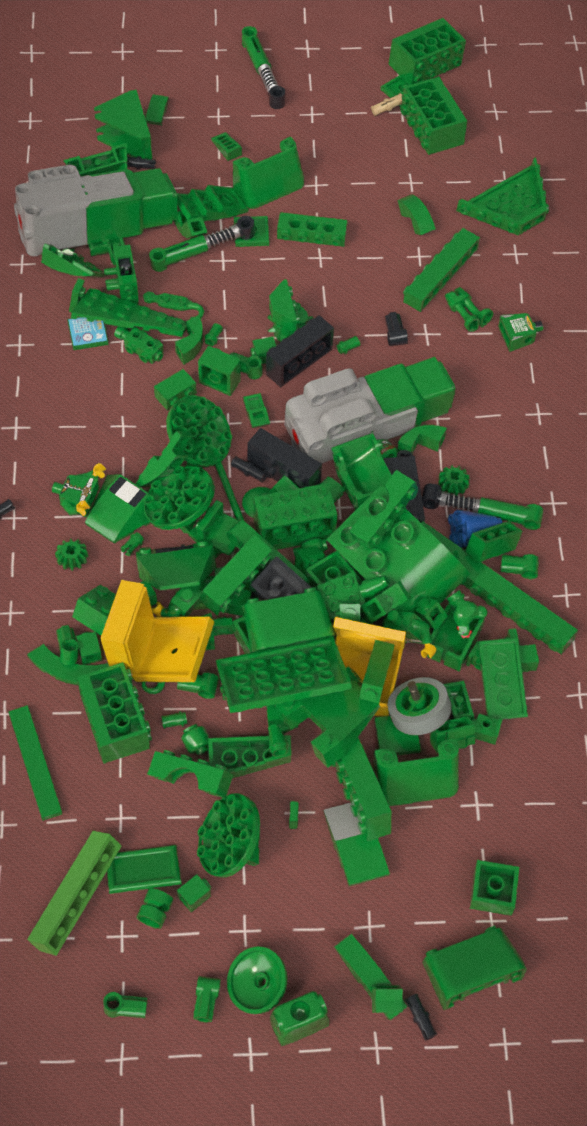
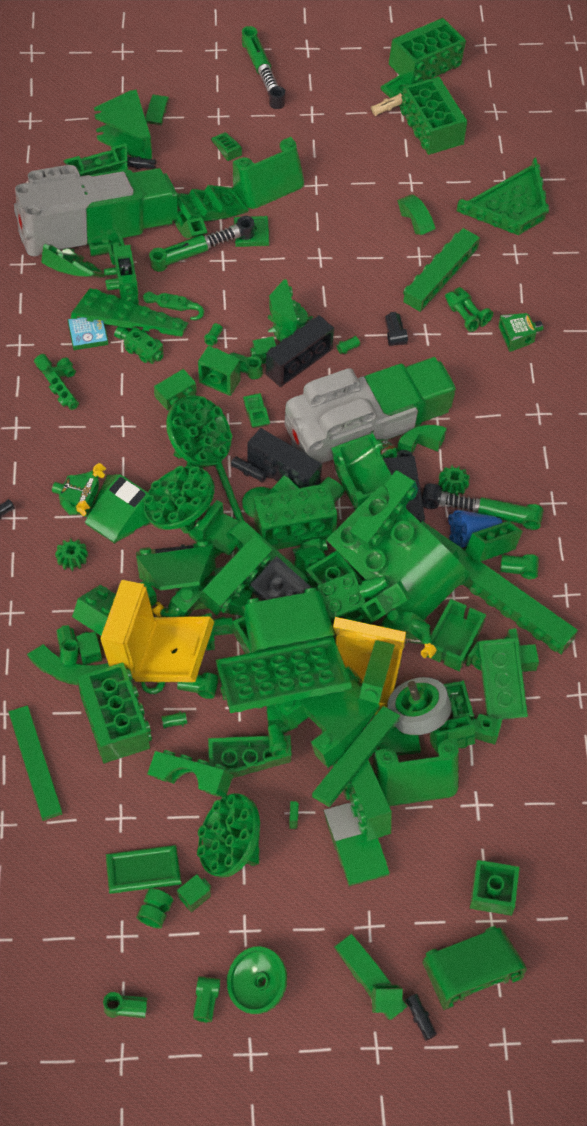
(54, 374): none -> green piece
(74, 893): bright green brick -> none
(77, 294): green plate -> none
(134, 541): green pin -> none
(164, 465): green slope -> none
(190, 346): green brick -> none
(195, 739): green head -> none
(299, 1018): green piece -> none
(312, 229): green brick -> none
(350, 610): green brick -> none
(356, 756): none -> green tile
(428, 609): green brick -> none
(465, 613): green animal -> none

